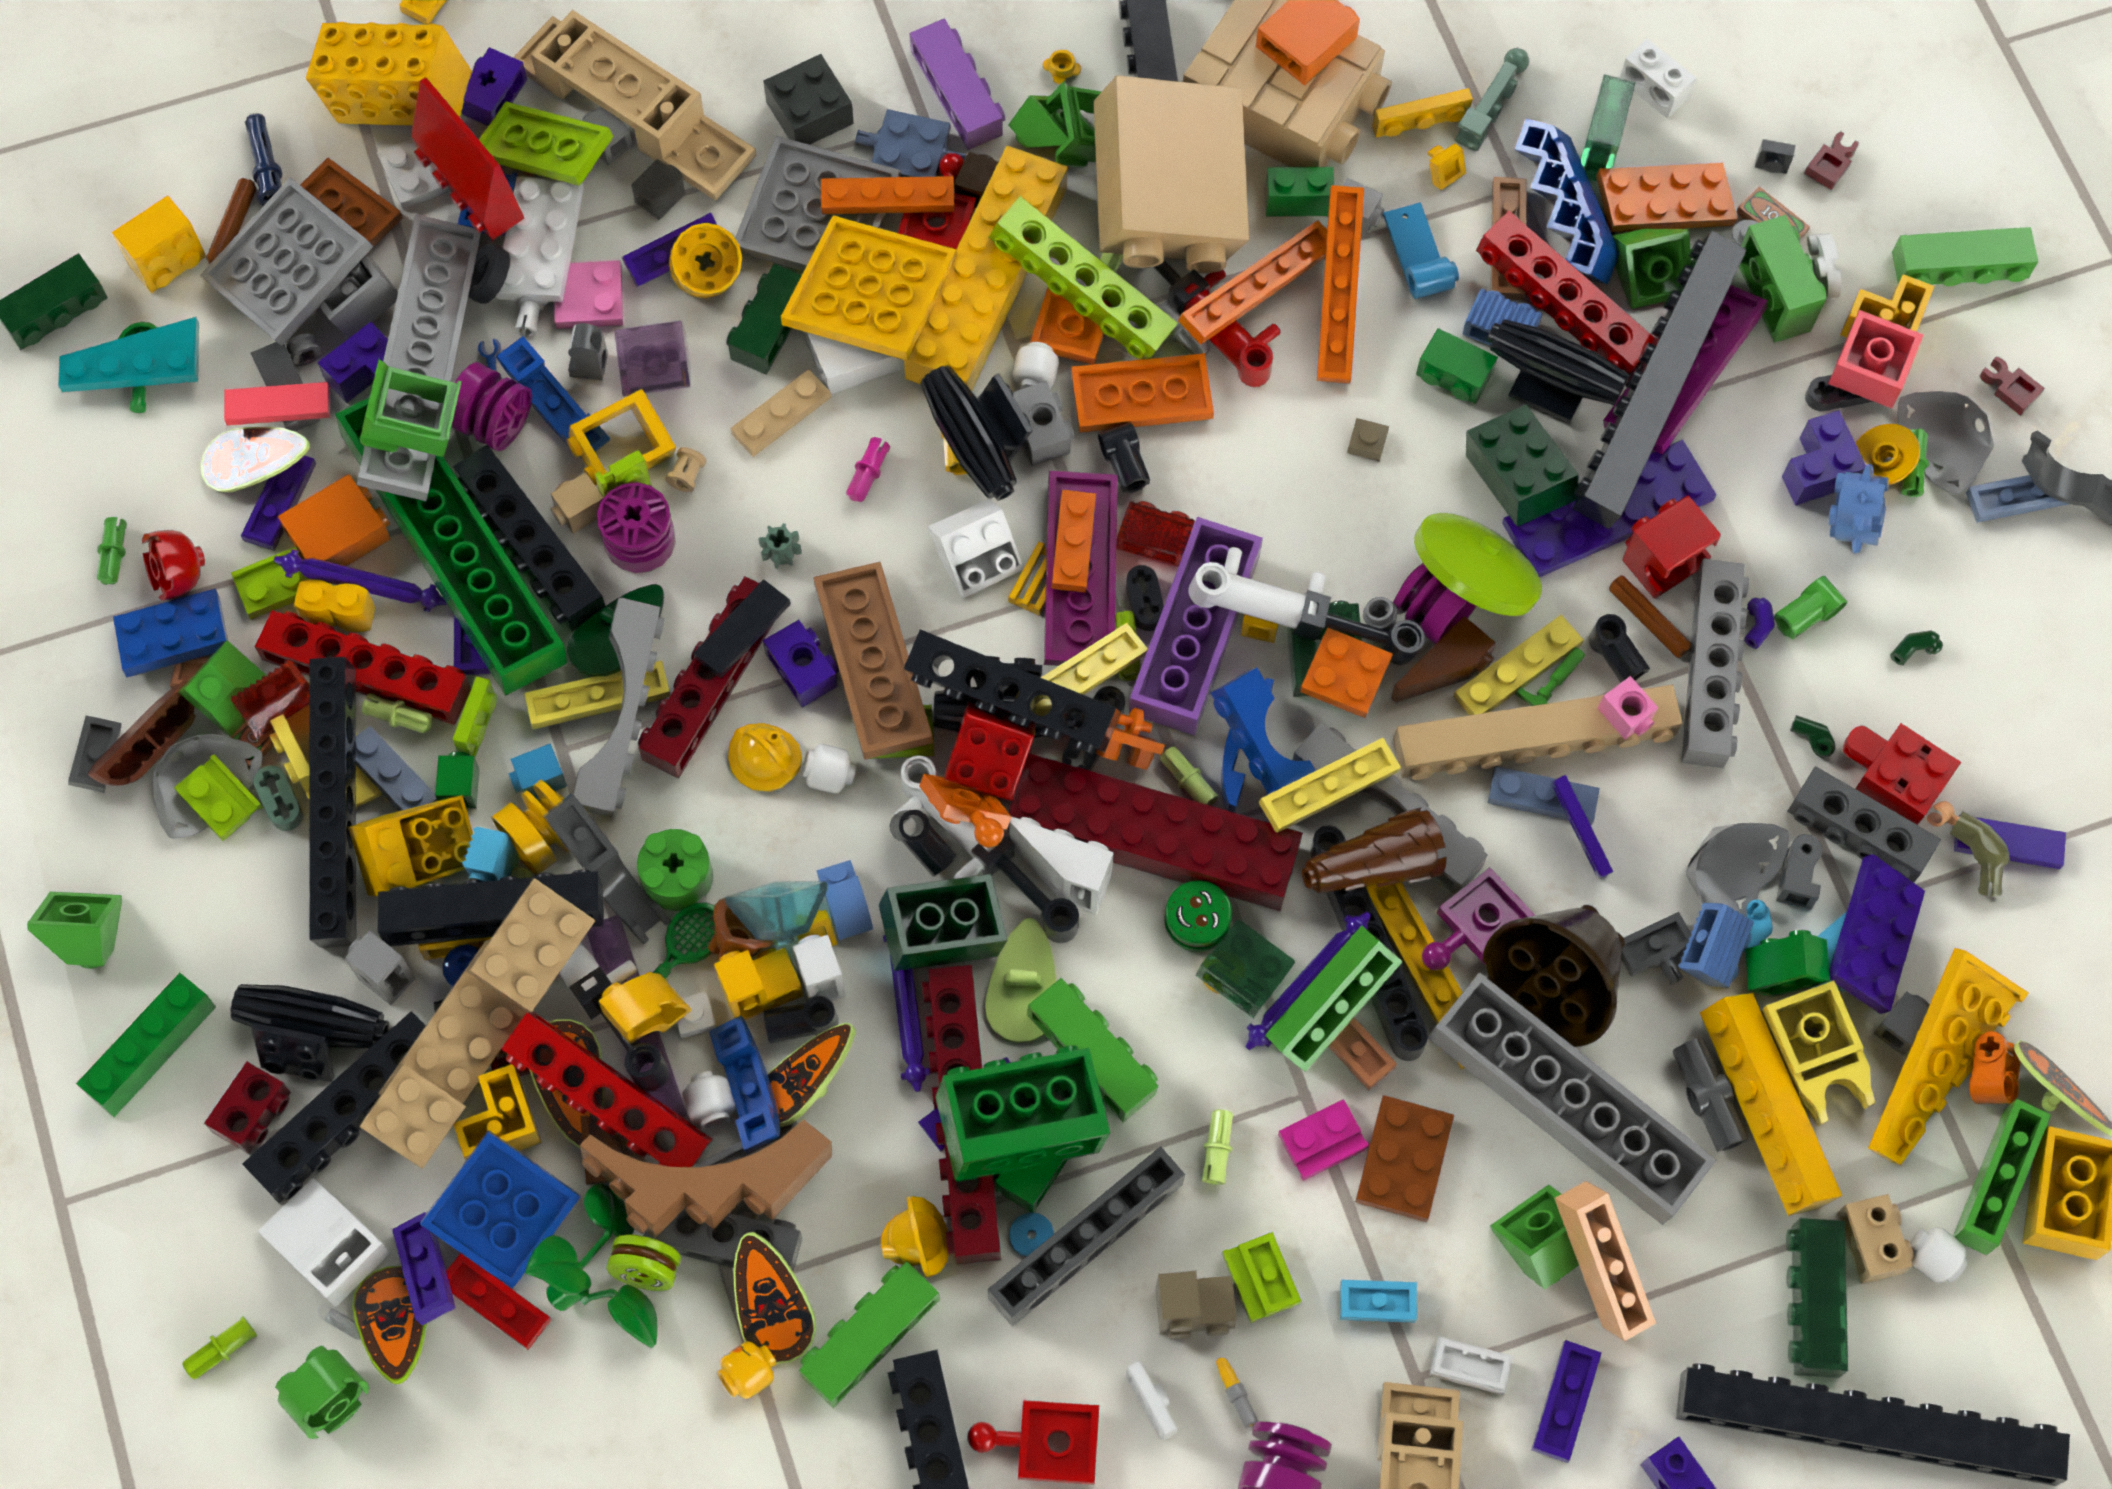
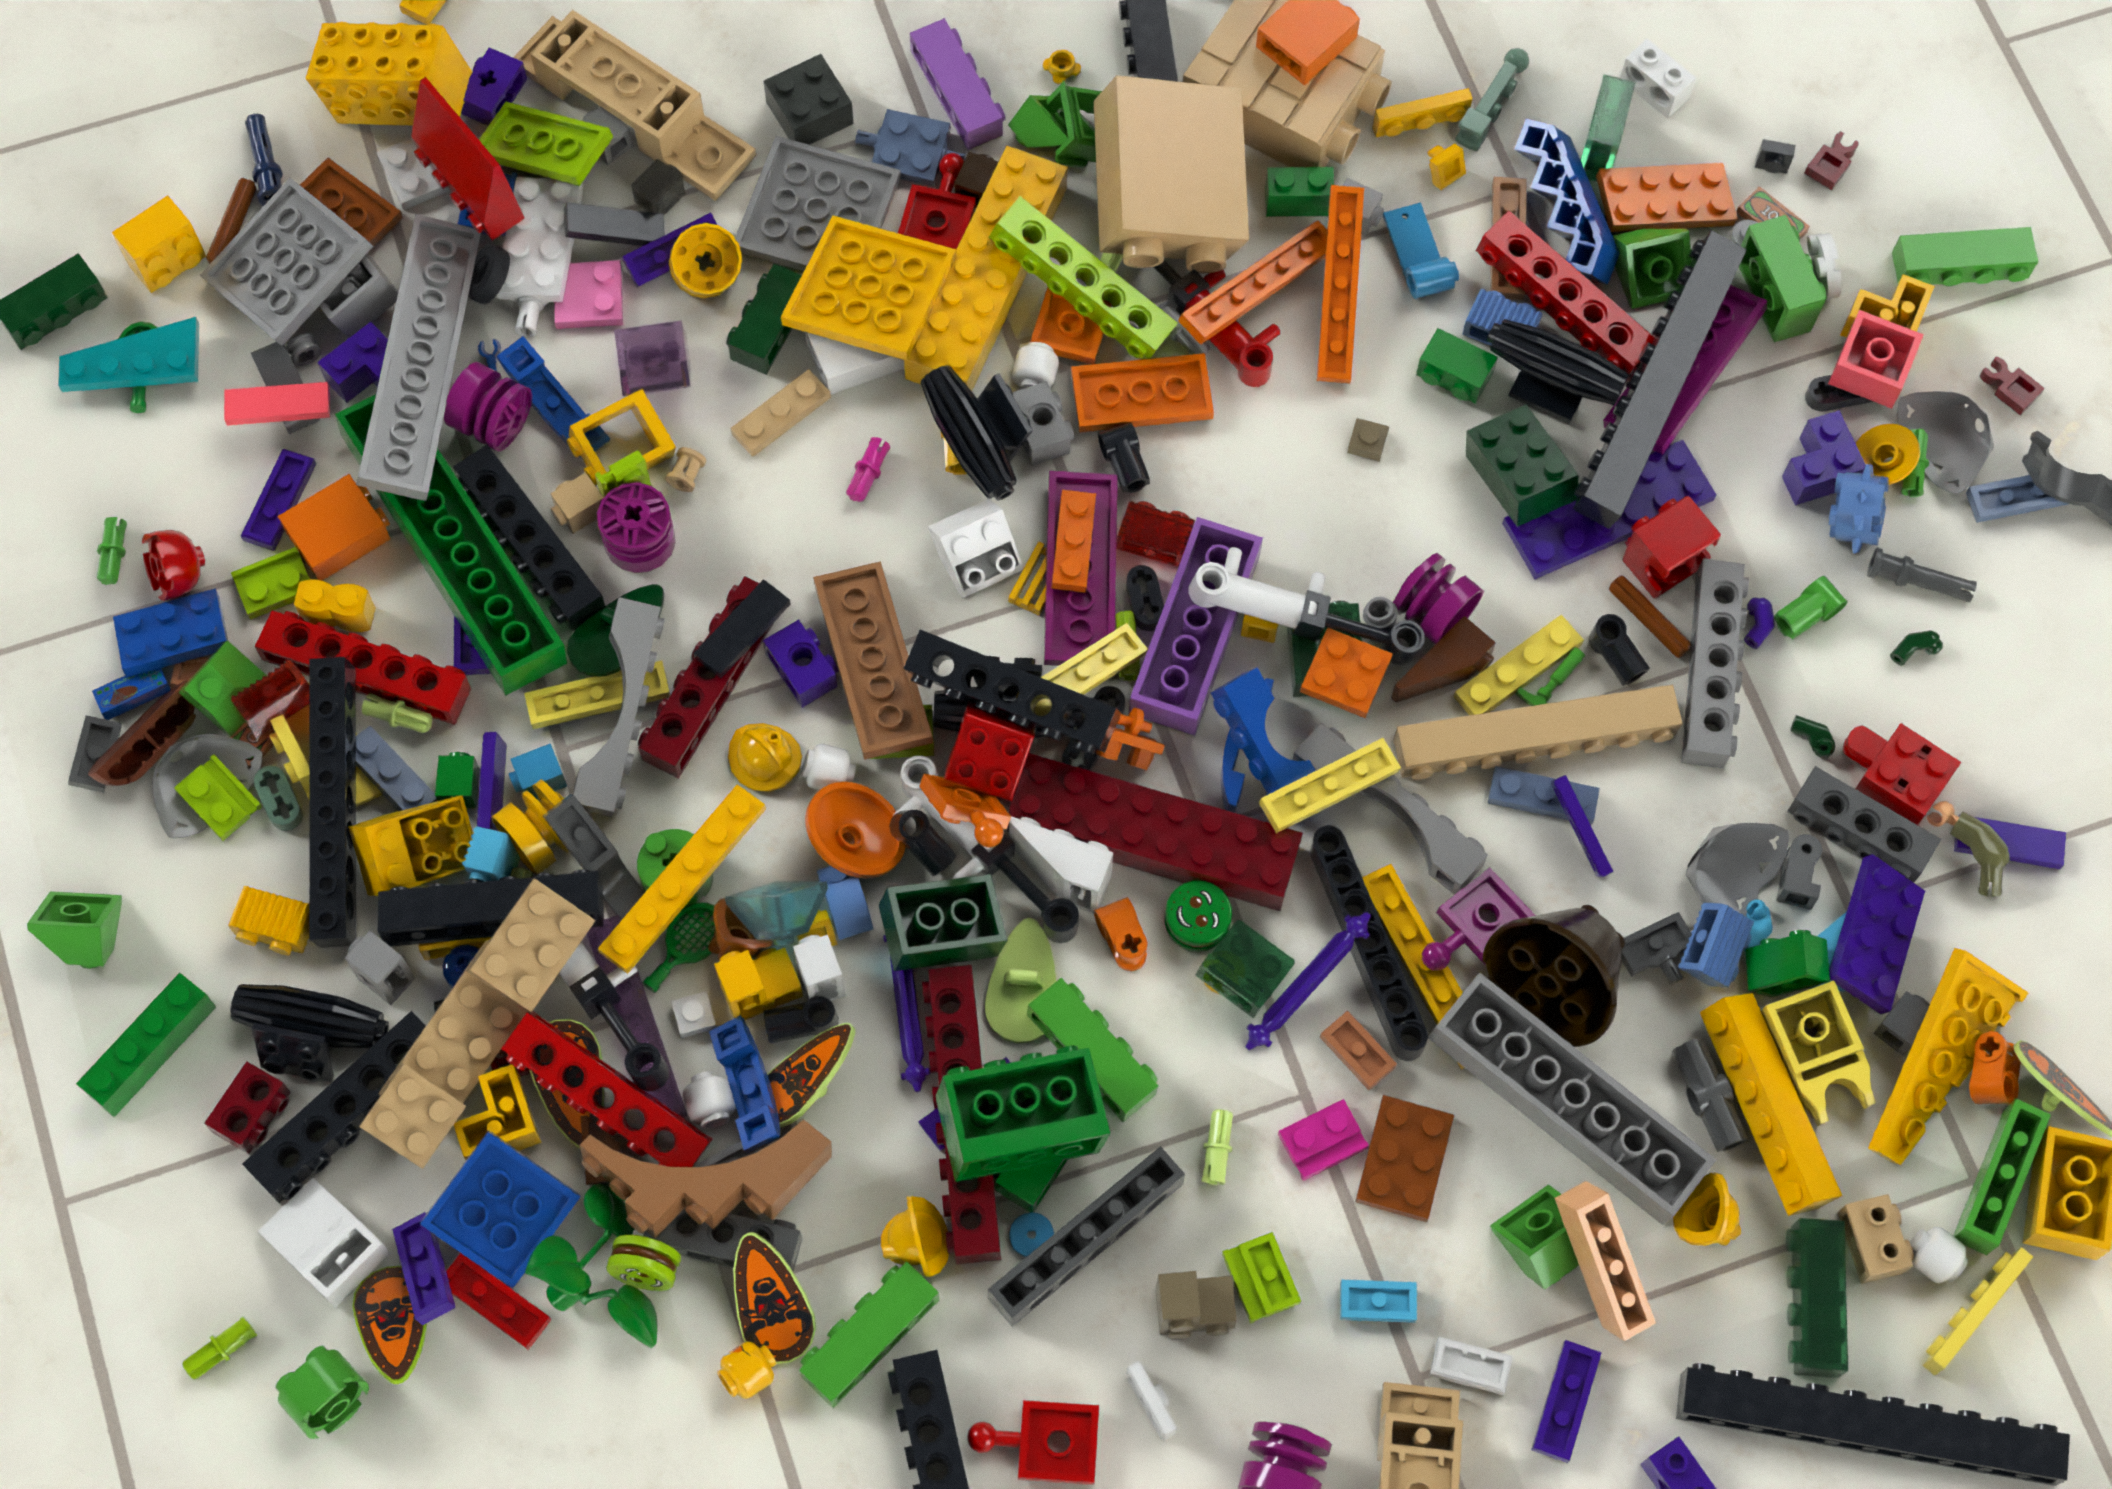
(130, 692): none -> blue tile
(250, 456): shield -> none
(270, 920): none -> yellow brick
(341, 1322): white piece -> none
(374, 583): dark purple wheel -> none
(390, 433): bright green piece -> none
(475, 717): lime plate -> none
(491, 779): none -> dark purple tile
(587, 352): dark grey leg -> none
(612, 224): none -> tile
(643, 1006): yellow brick -> none
(682, 879): none -> yellow plate
(788, 546): sand green gear -> none
(852, 830): none -> orange dish
(887, 195): orange plate -> none
(1120, 929): none -> orange piece
(1188, 776): yellowish green axle -> none
(1236, 1392): light grey piece -> none
(1333, 998): bright green brick -> none
(1382, 856): reddish brown cone -> none
(1478, 564): lime dish -> none
(1628, 694): bright pink brick -> none
(1708, 1214): none -> yellow helmet
(1905, 571): none -> dark grey pin
(1965, 1321): none -> light yellow plate

